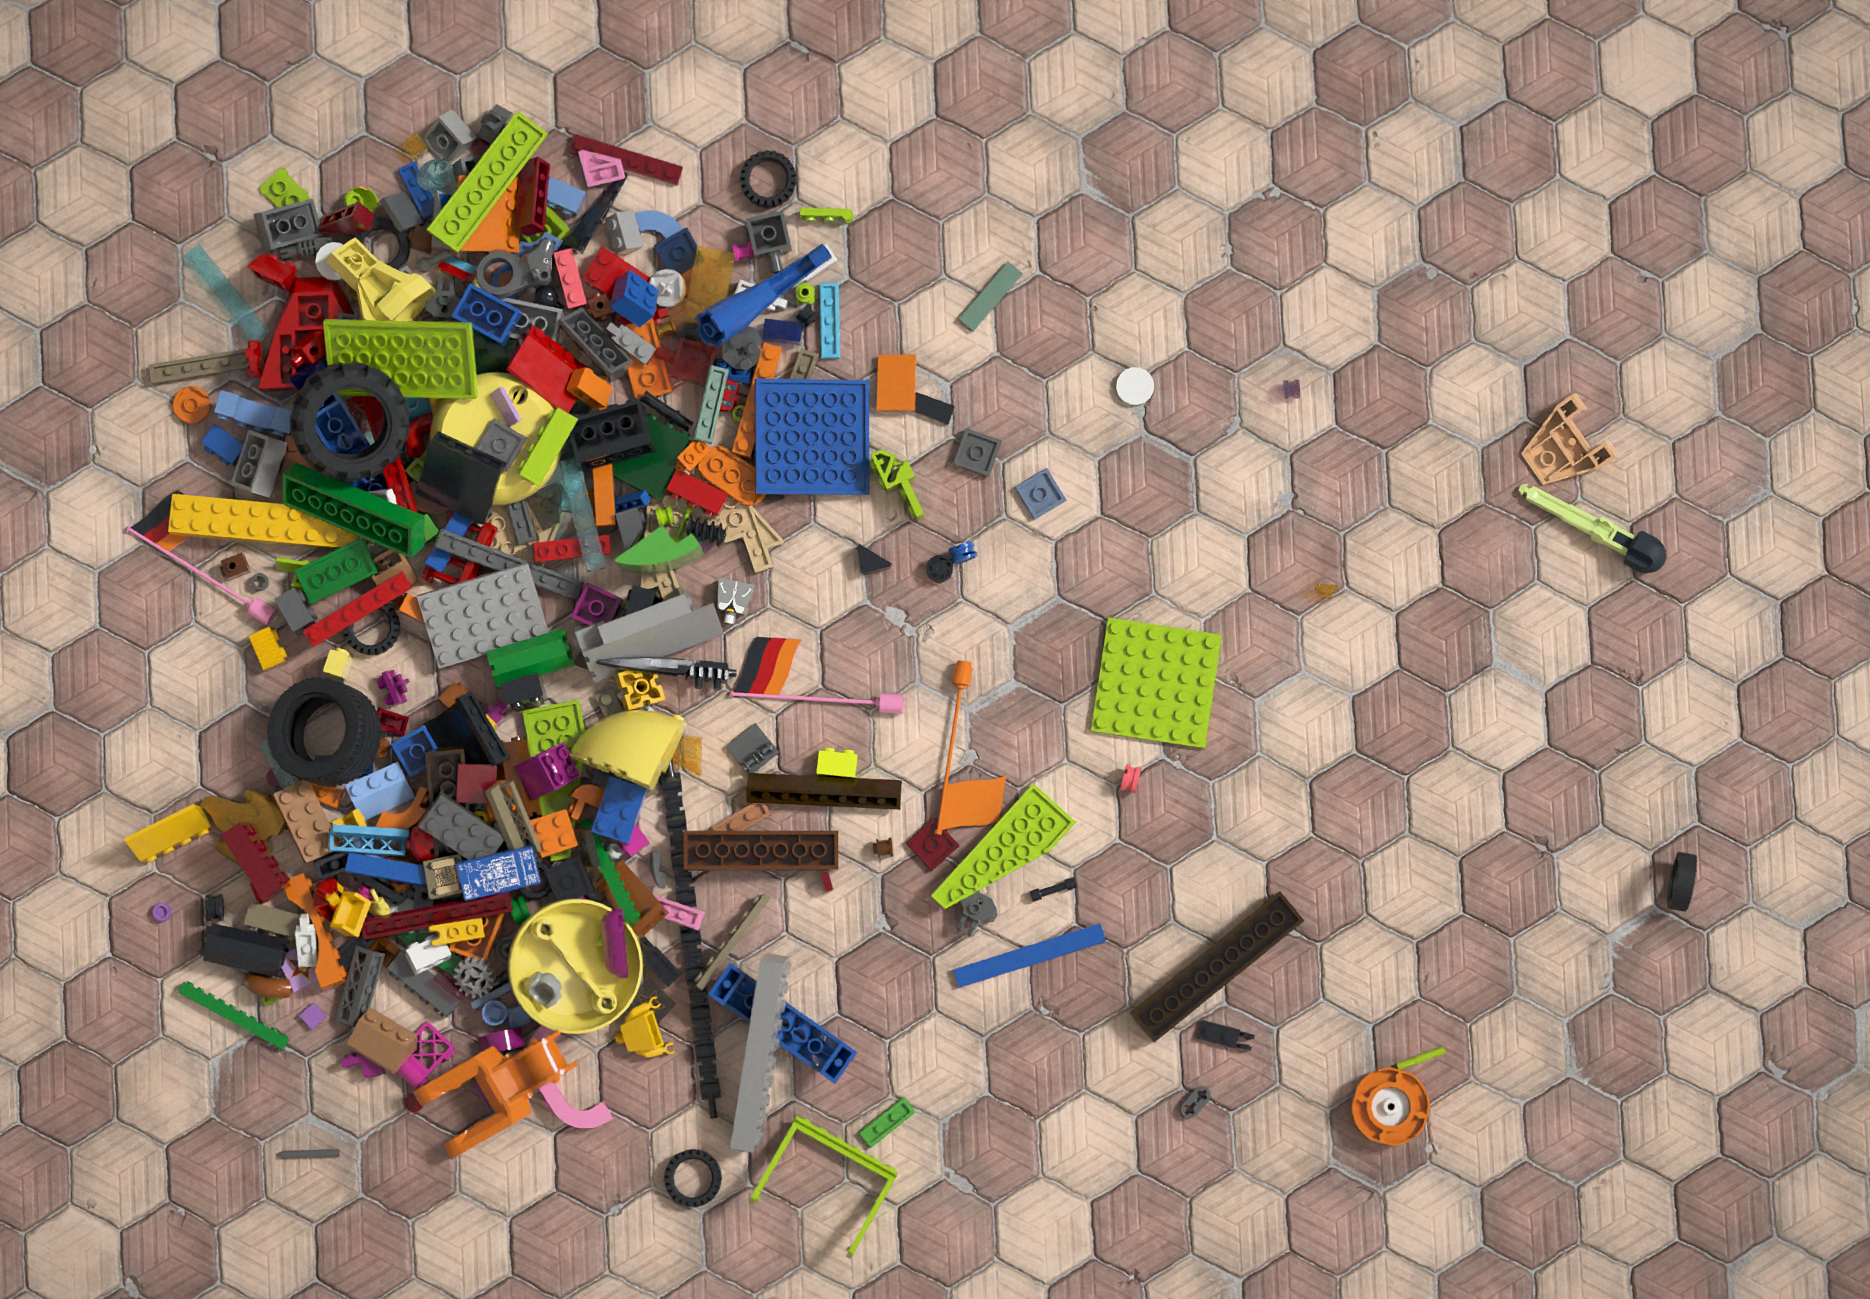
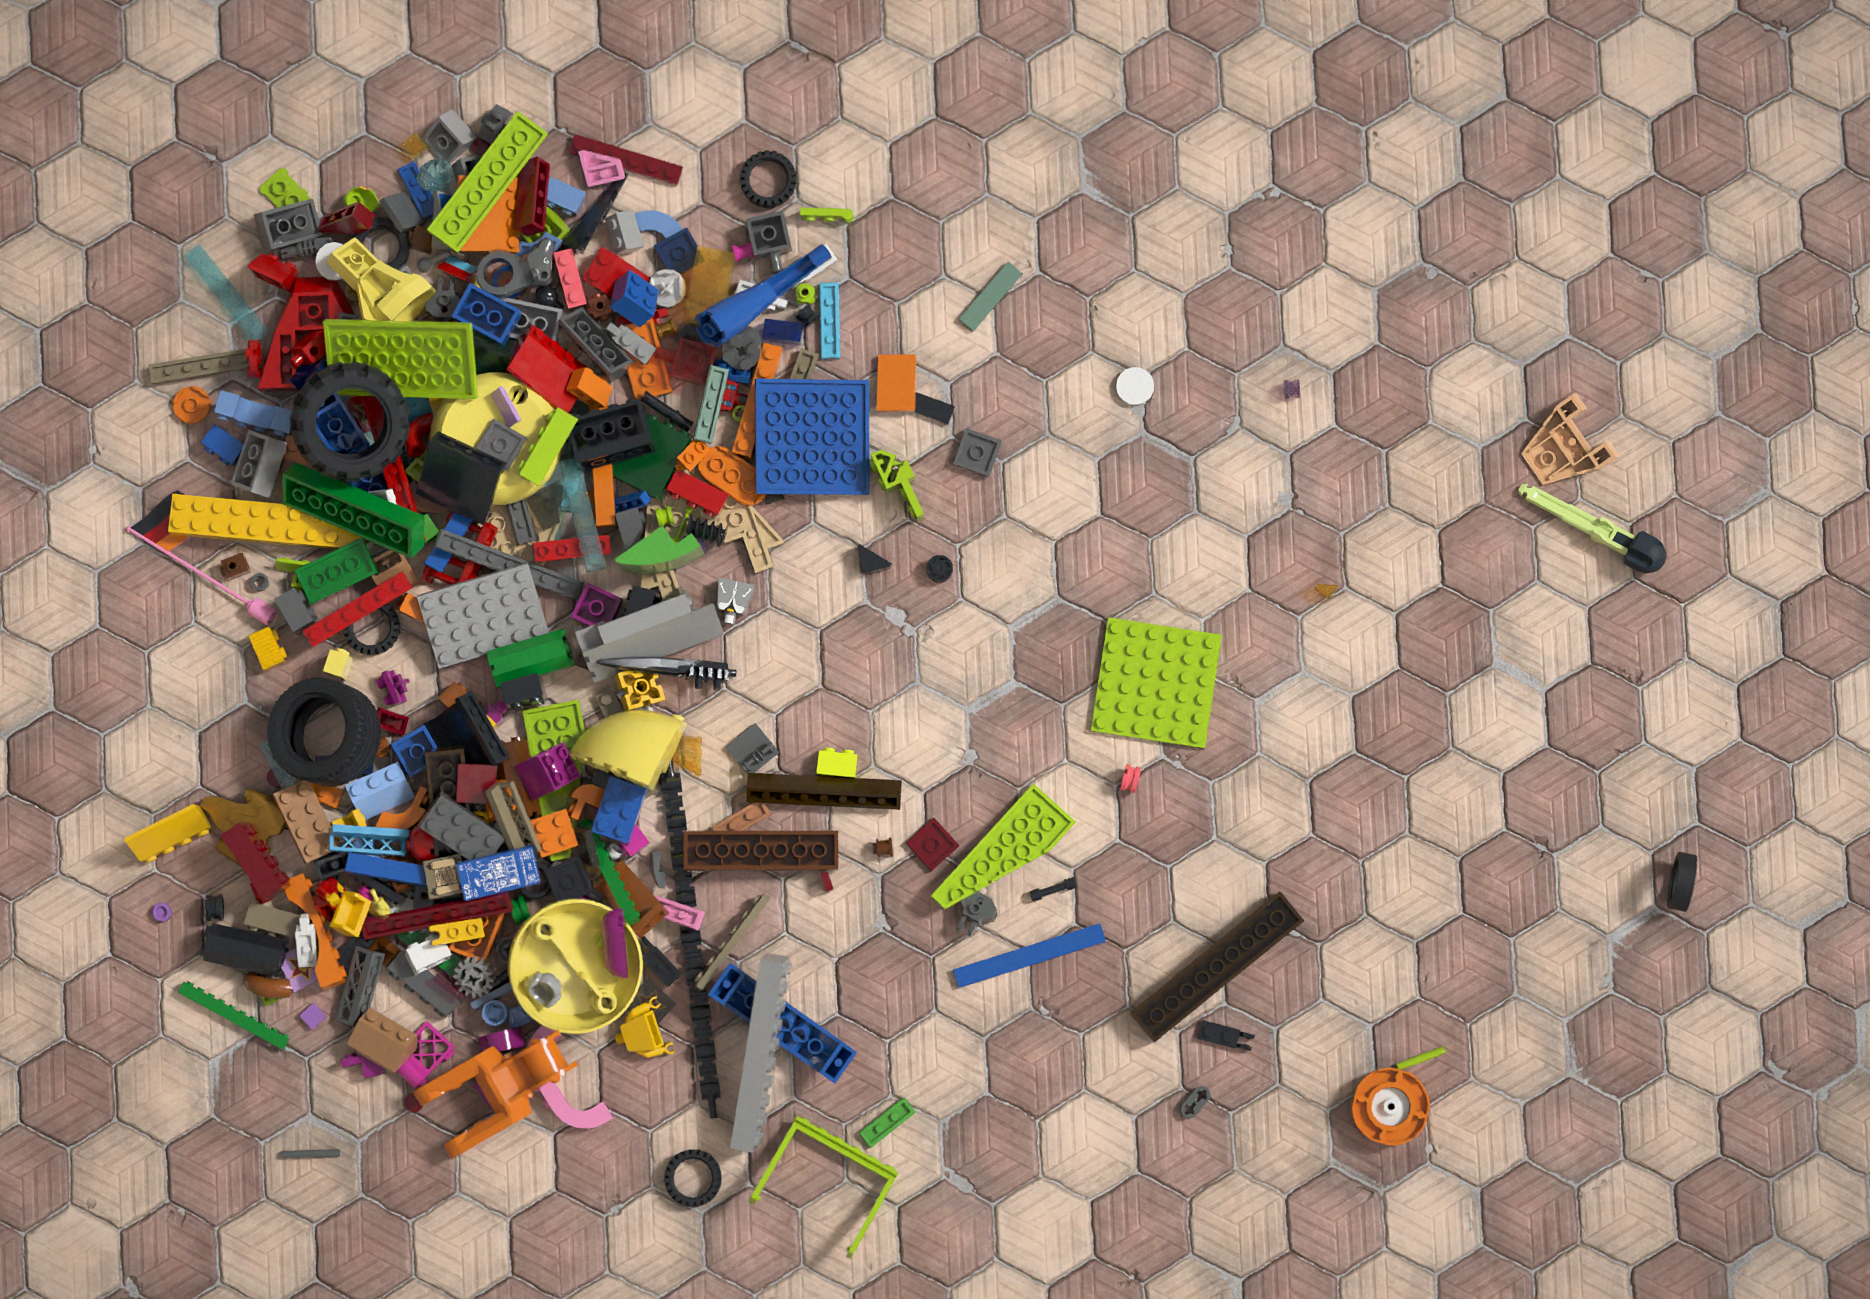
(769, 667): flag -> none
(962, 552): blue wheel -> none
(971, 800): orange flag -> none
(1040, 494): sand blue tile -> none

